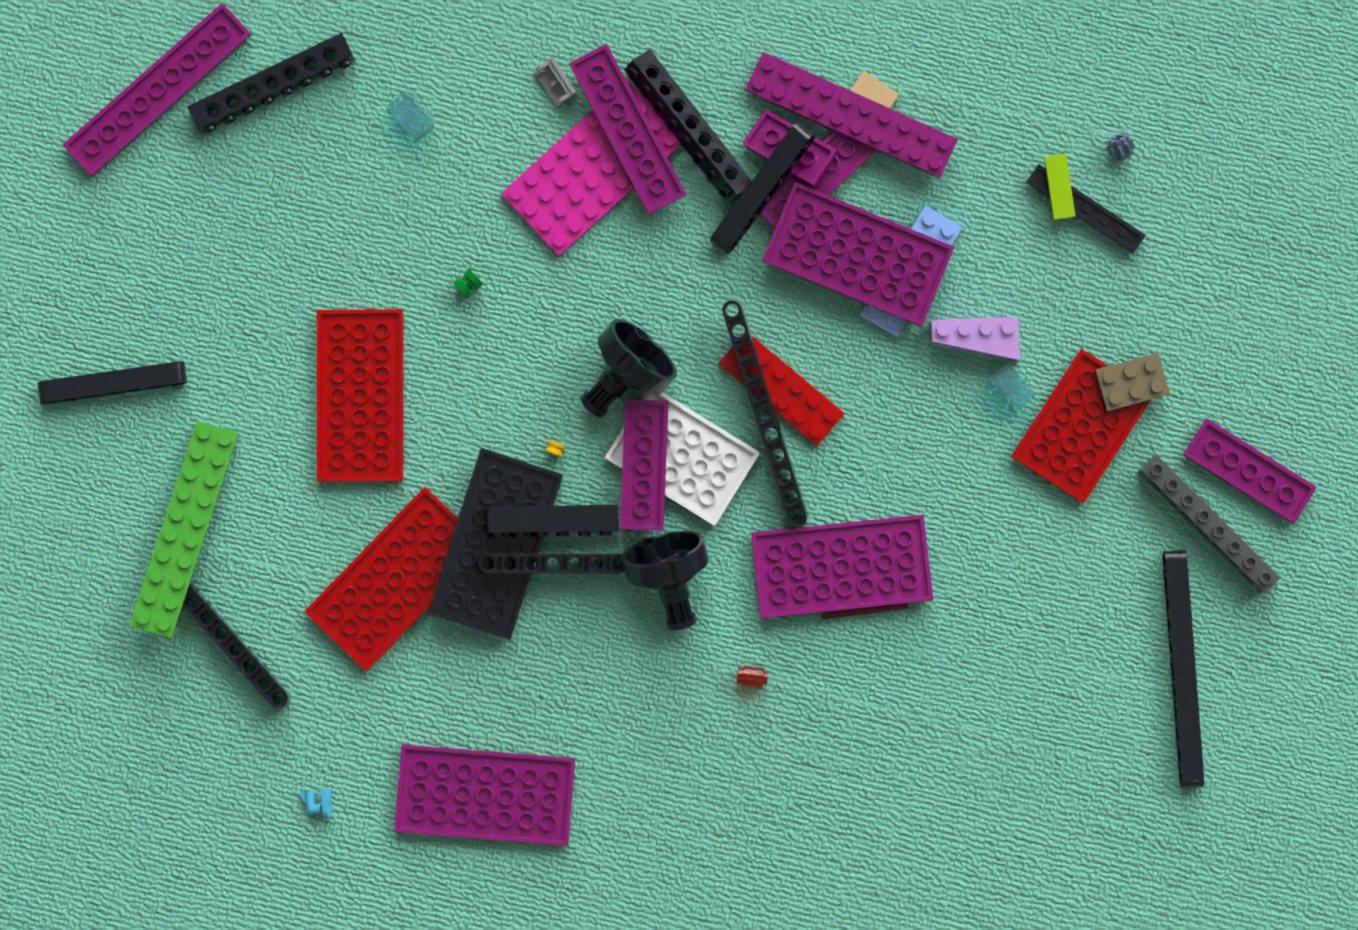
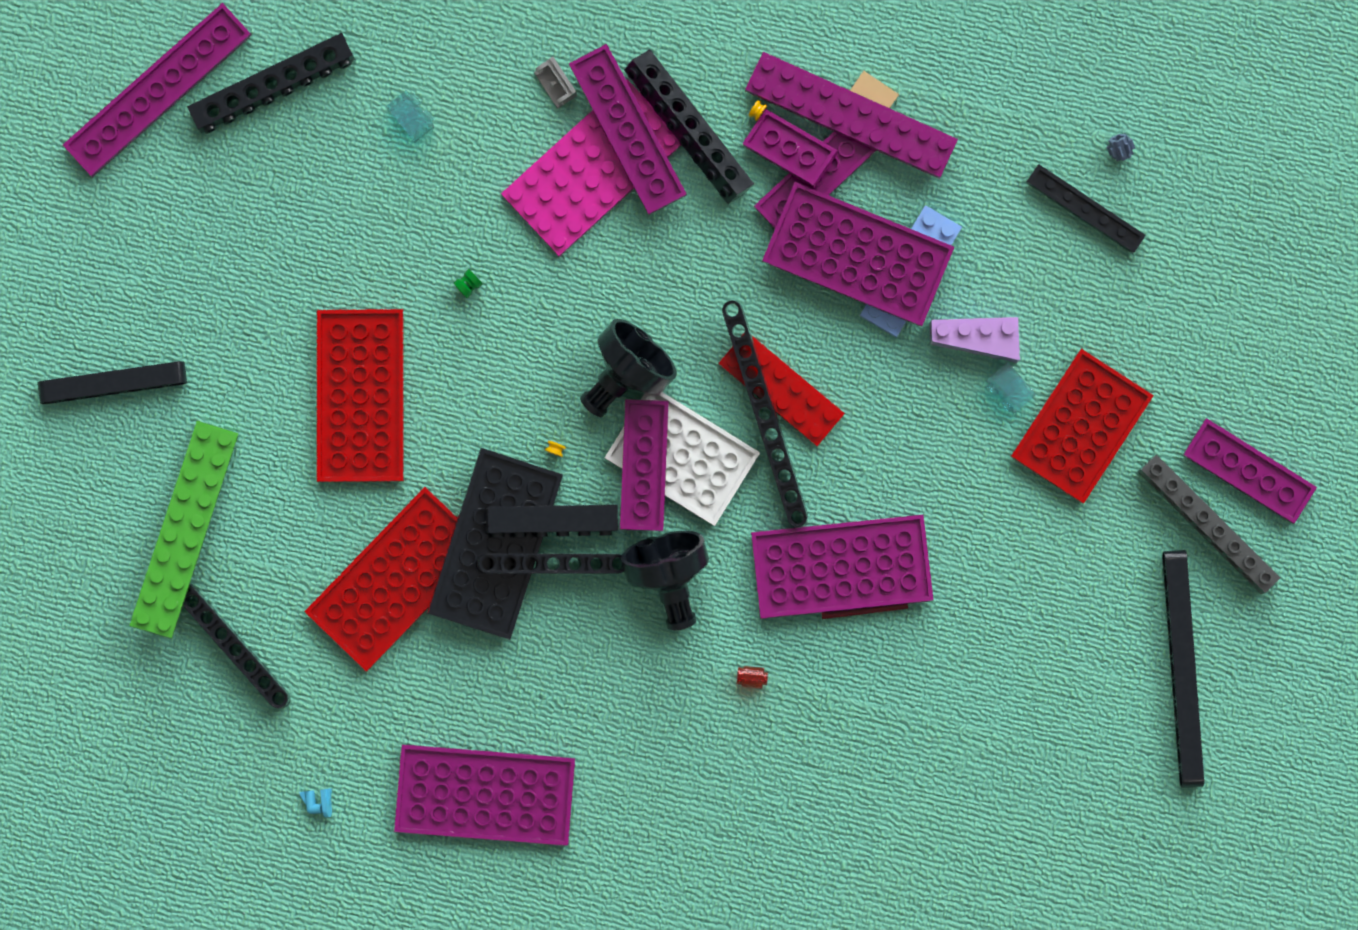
(757, 110): none -> yellow bush
(762, 188): black beam -> none
(1059, 186): lime tile -> none
(1132, 382): dark tan plate -> none

